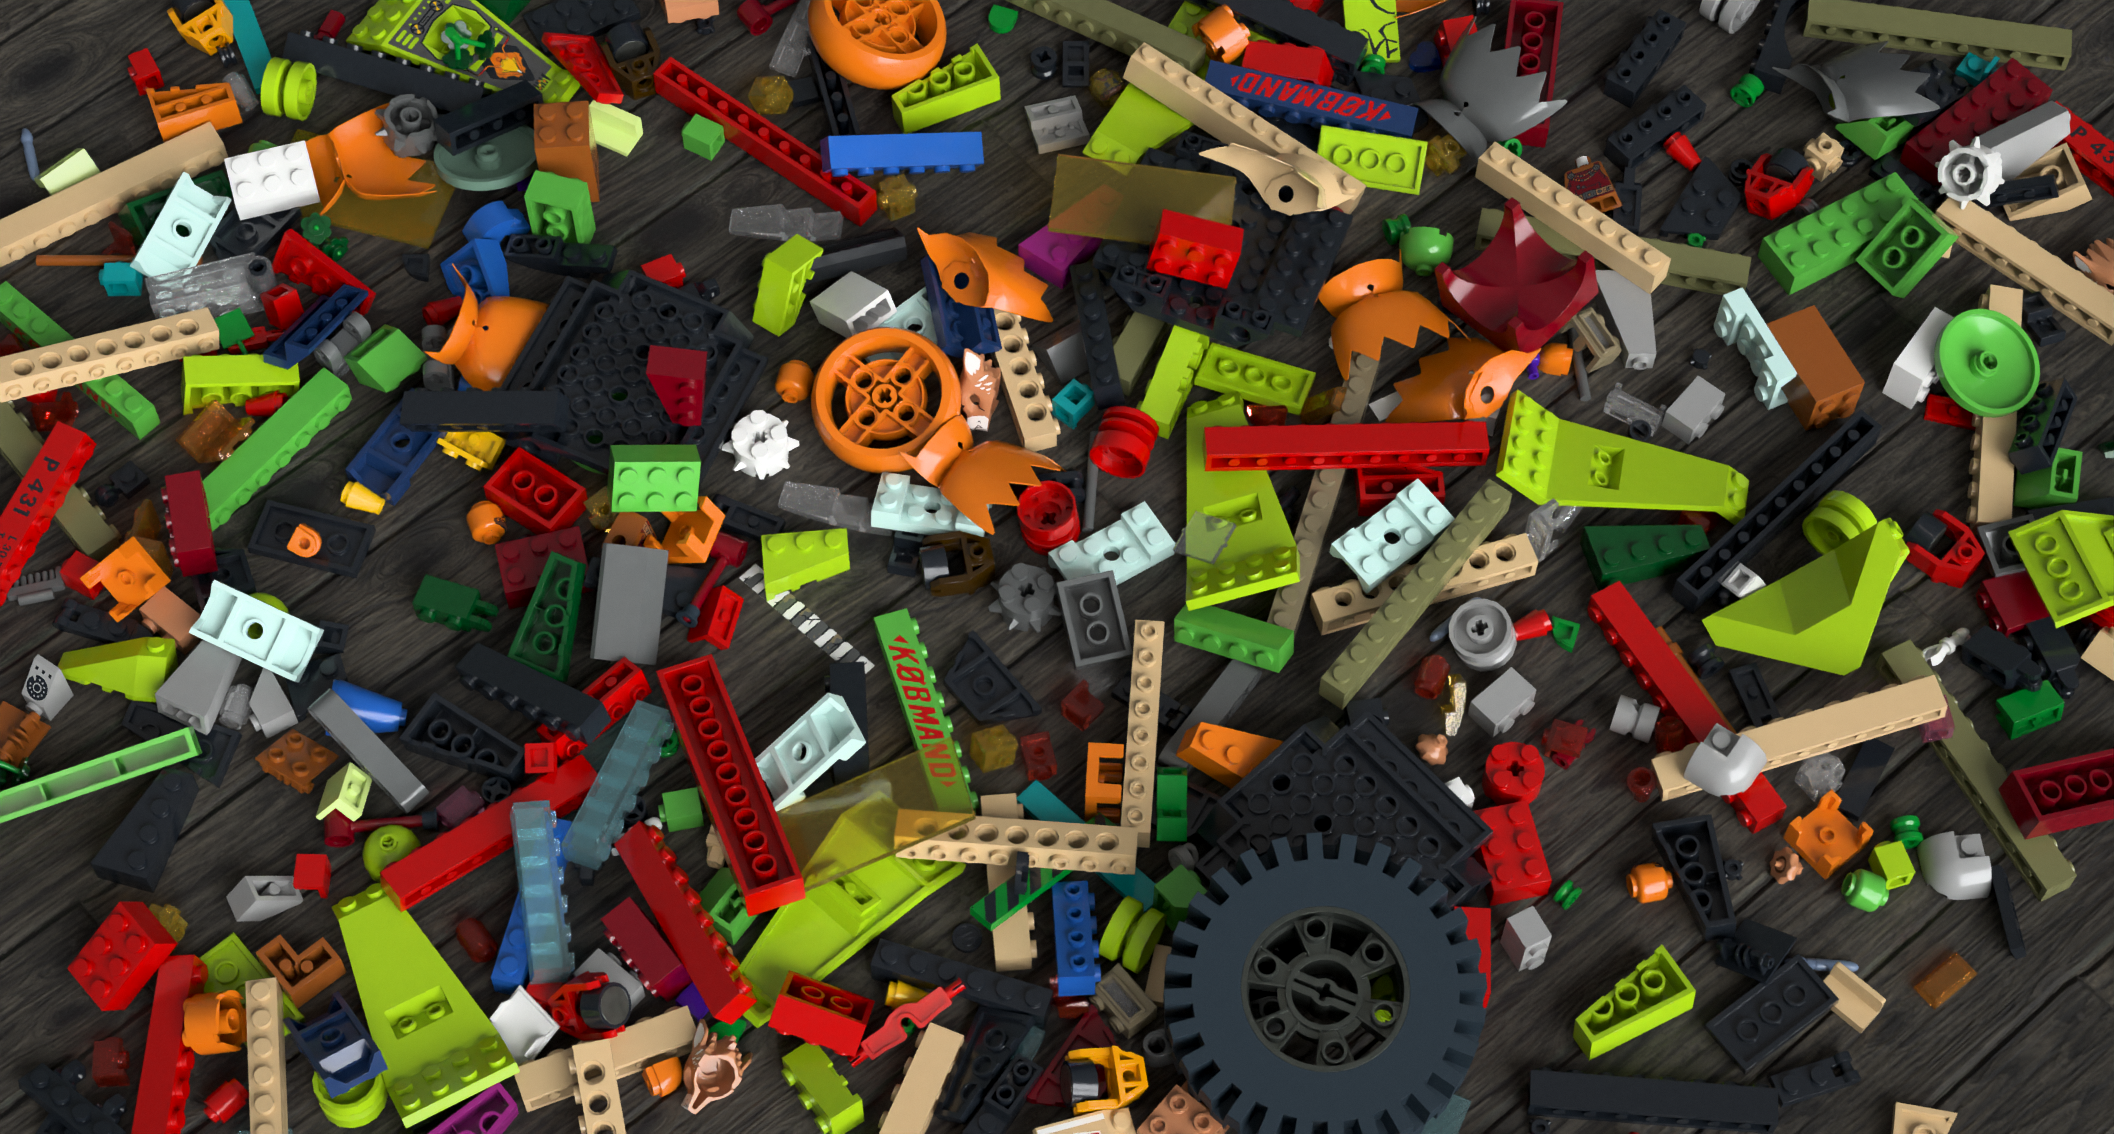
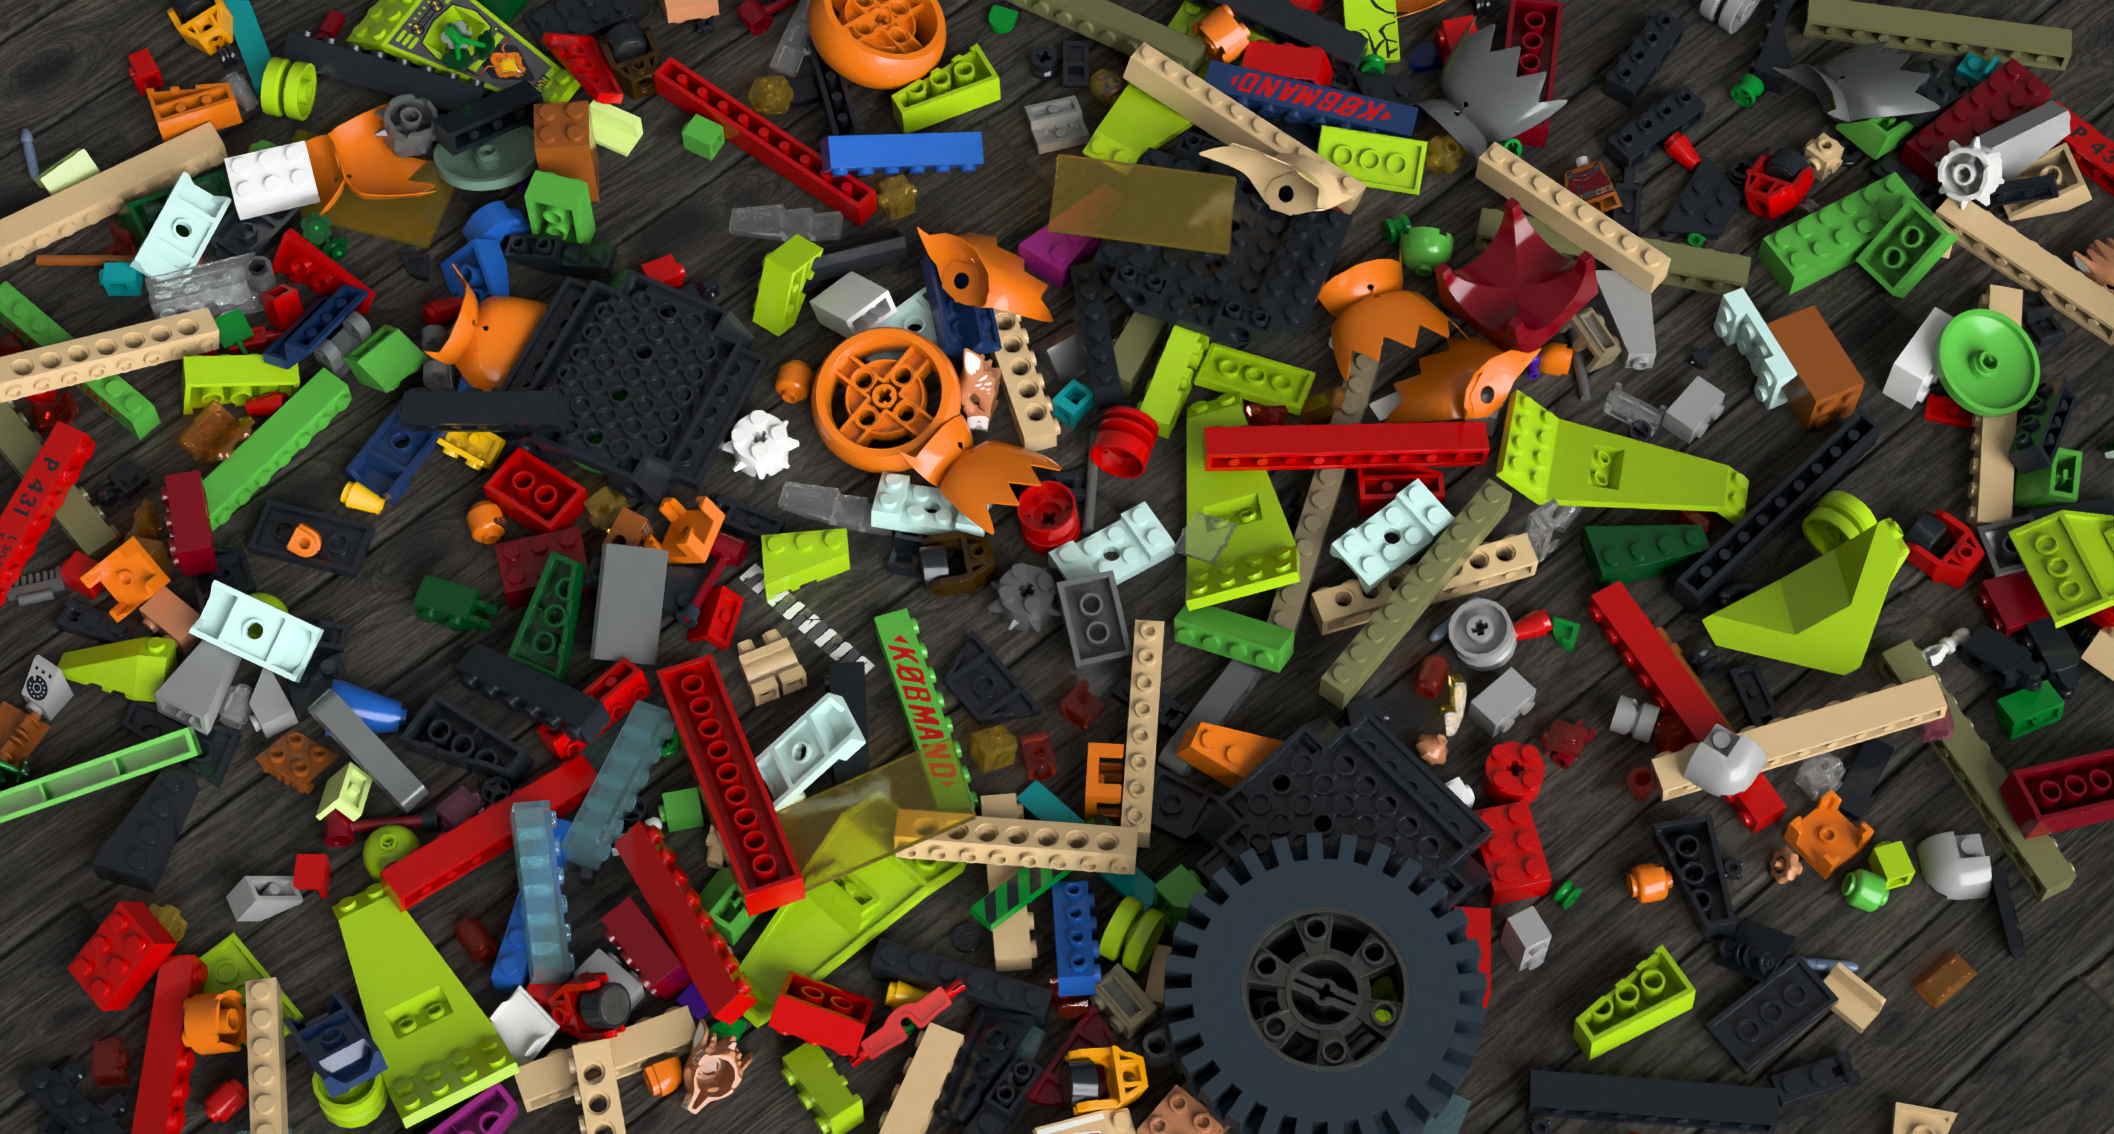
(302, 974): dark orange brick -> none
(541, 758): red tile -> none
(653, 478): brick -> none
(679, 382): dark red wedge -> none
(767, 663): none -> tan hips
(1022, 871): black tile -> none
(1171, 804): green brick -> none
(1181, 855): light grey tile -> none
(1195, 248): red brick -> none
(1743, 582): white slope -> none
(1907, 831): green wheel -> none

